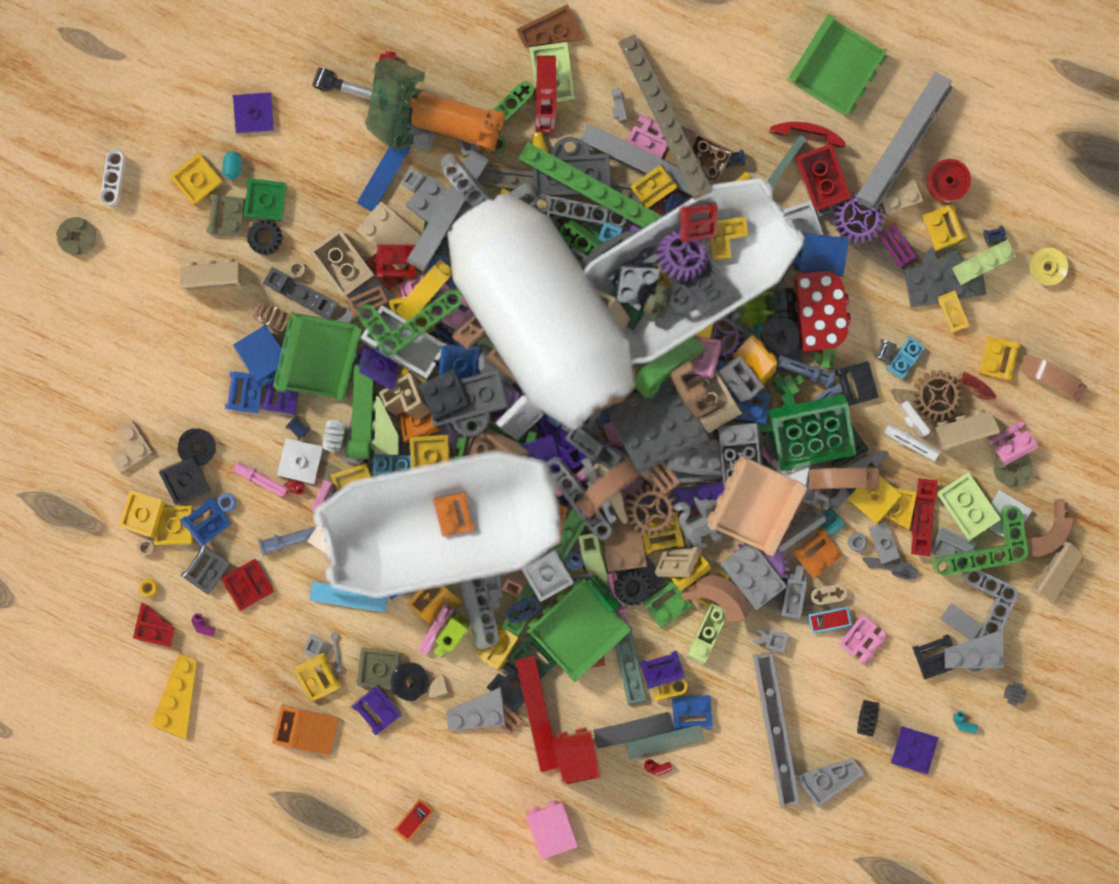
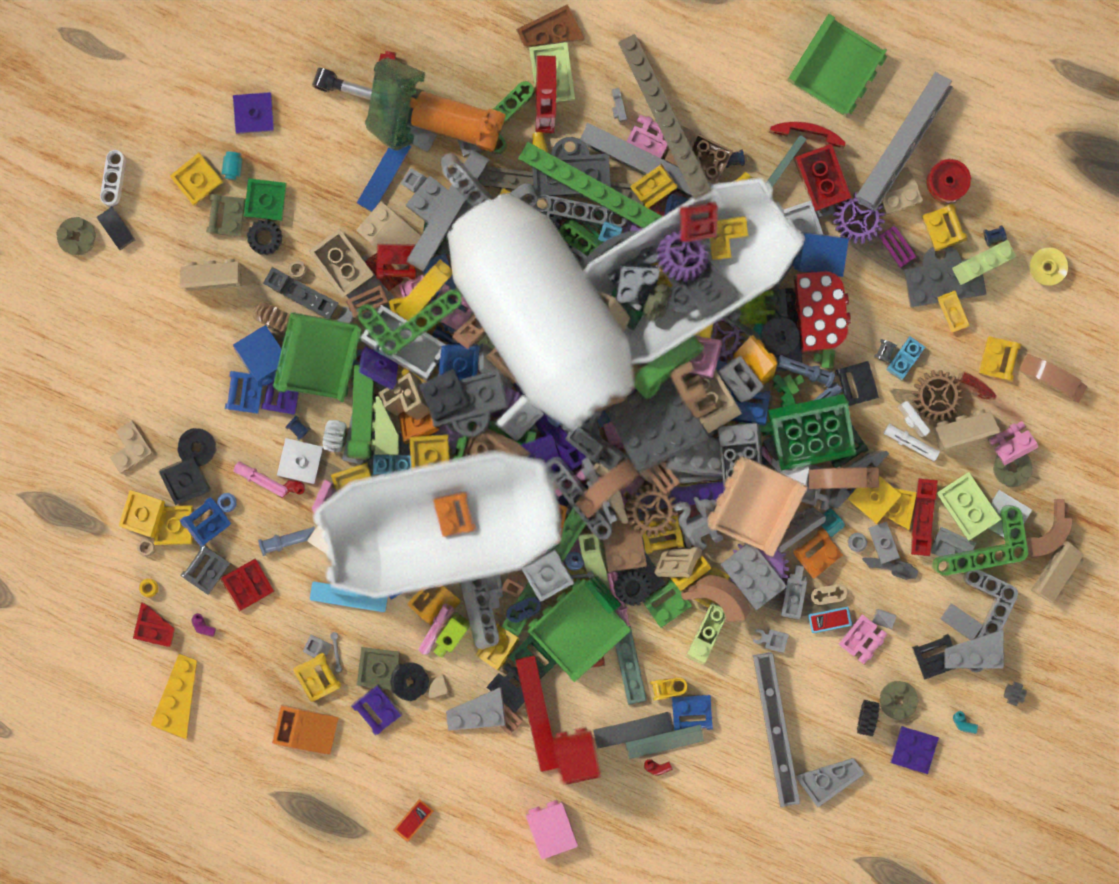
(115, 228): none -> black slope
(663, 674): dark purple plate -> none
(884, 618): none -> light grey slope
(887, 700): none -> olive plate

